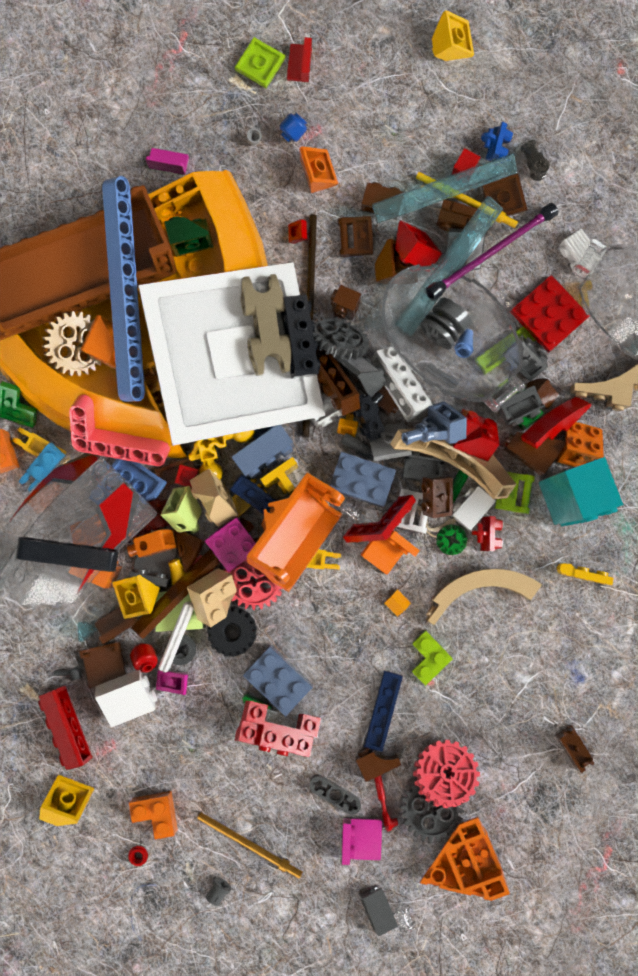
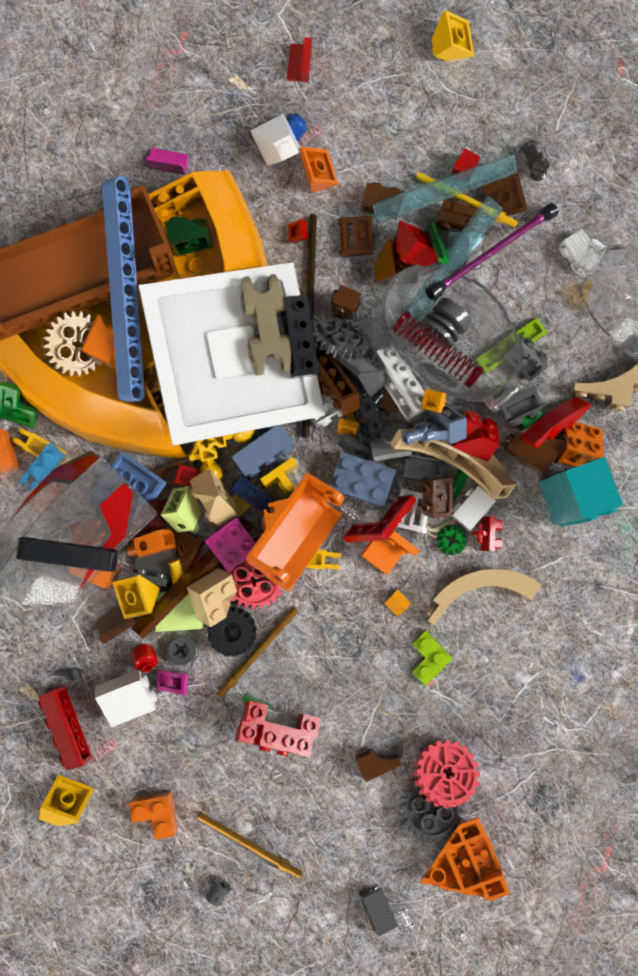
(85, 631): clear light blue slope -> none
(103, 663): reddish brown piece -> none
(109, 443): coral beam -> none
(138, 861): red plate -> none
(176, 637): white axle -> none
(232, 680): none -> pearl gold bar
(260, 62): lime plate -> none
(275, 140): none -> white slope
(278, 680): sand blue brick -> none
(350, 796): dark grey beam -> none
(361, 839): dark pink bracket -> none
(383, 711): dark blue tile -> none
(389, 823): red piece -> none
(433, 400): none -> light orange tile
(437, 243): none -> green axle
(464, 345): medium blue cone -> none
(476, 372): none -> dark red piece
(494, 139): blue hips -> none
(508, 504): lime plate -> none
(544, 390): reddish brown tile -> none
(549, 313): red plate -> none
(575, 748): reddish brown hinge -> none
(583, 573): yellow hinge -> none

